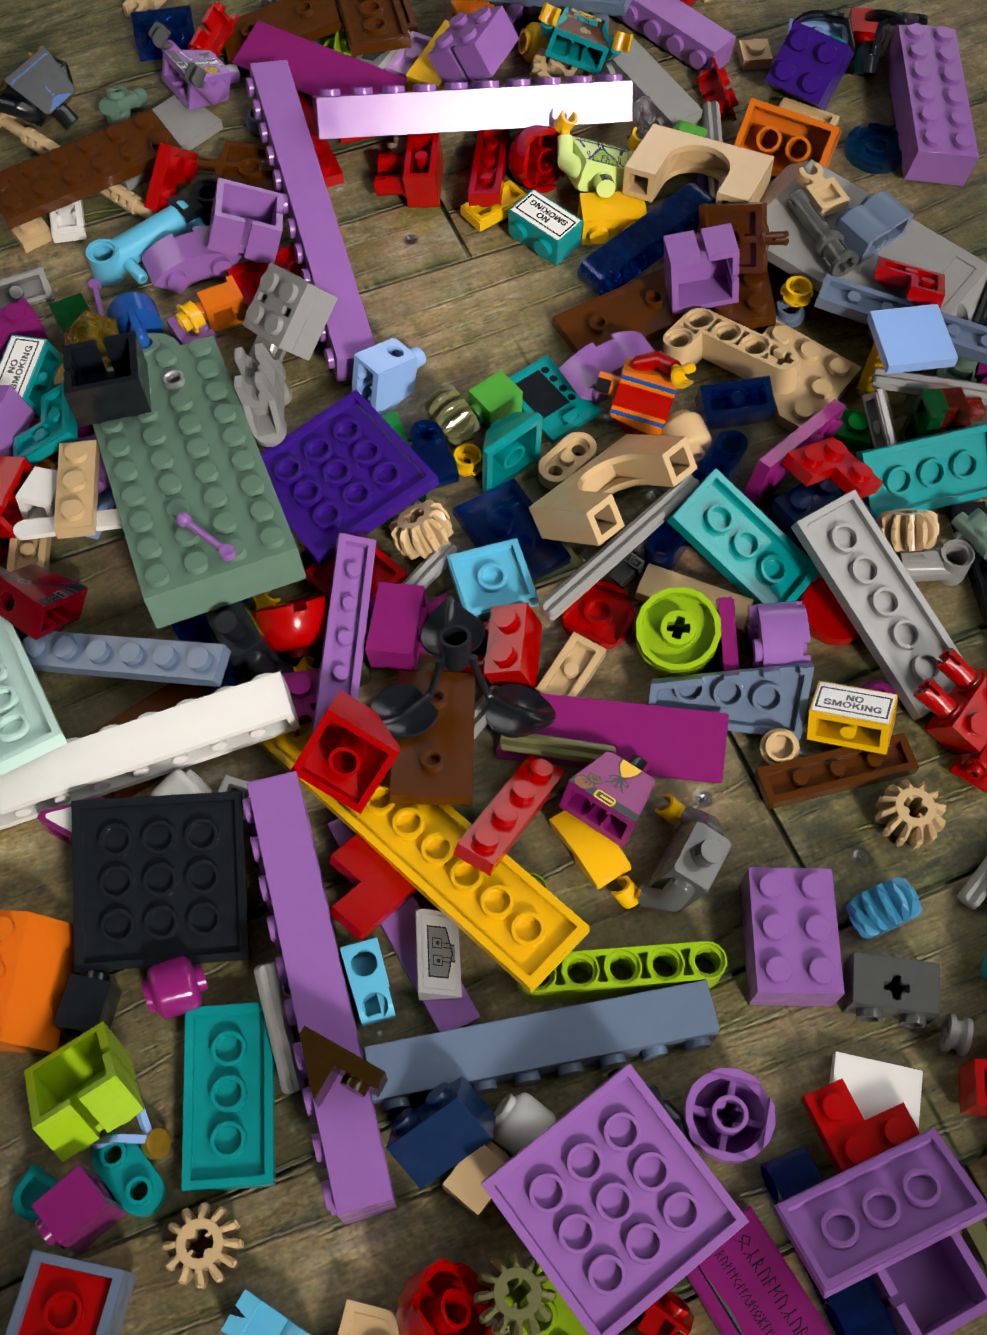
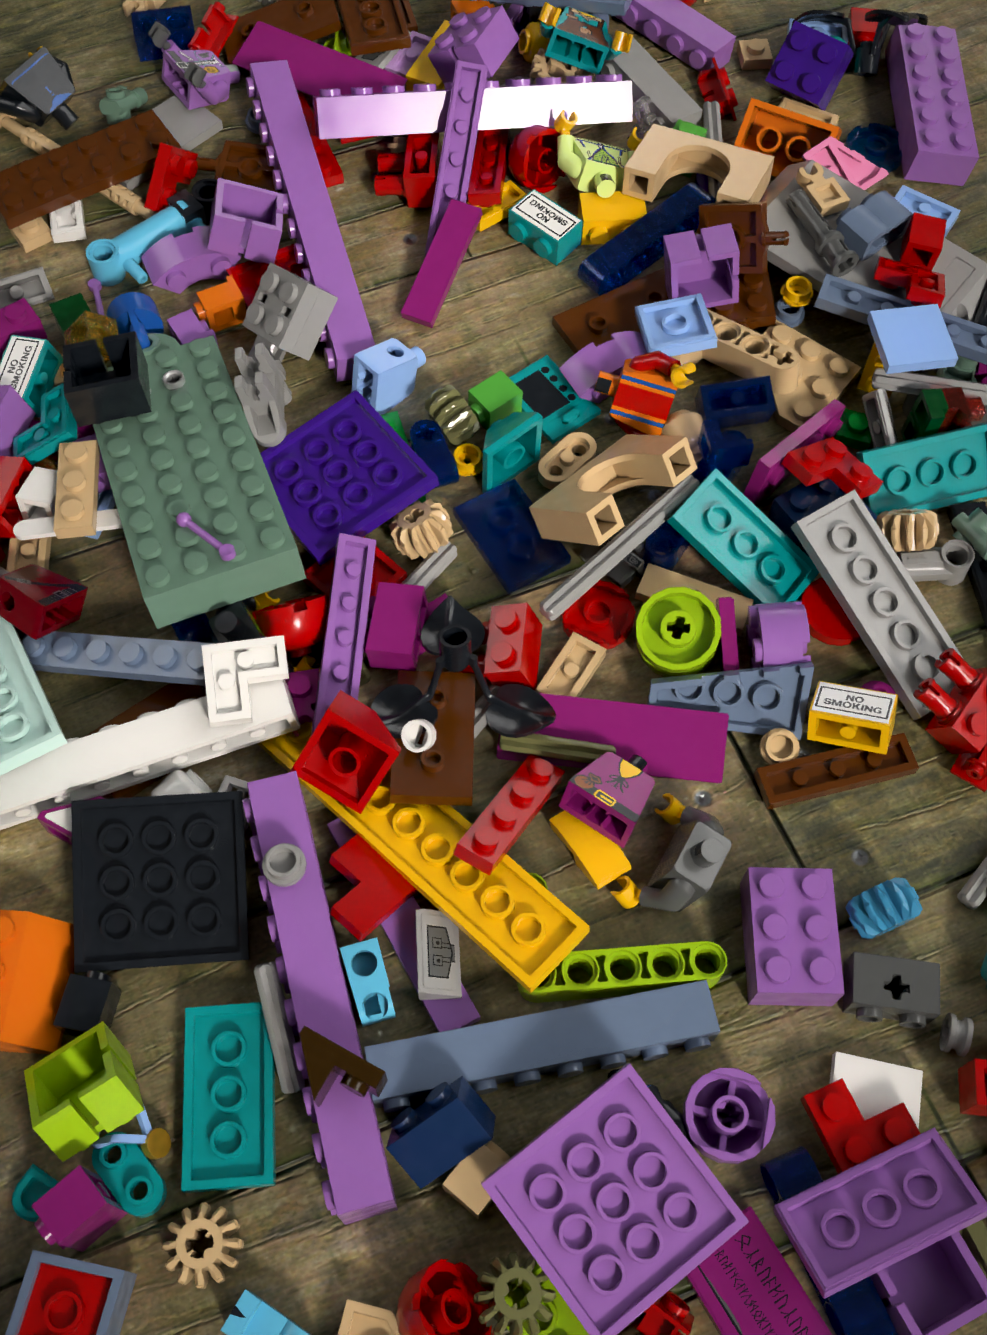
(174, 987): magenta head -> none
(189, 317): yellow plate -> none
(231, 669): none -> white plate
(284, 865): none -> light grey plate
(412, 732): none -> white hinge
(441, 263): none -> magenta tile
(458, 140): none -> medium lavender tile
(491, 577): medium azure tile -> none
(520, 1121): white head -> none
(676, 325): none -> light blue tile
(723, 450): none -> clear blue panel
(845, 163): none -> bright pink wing
(922, 241): none -> red brick
(925, 816): tan gear -> none
(926, 205): none -> light blue plate

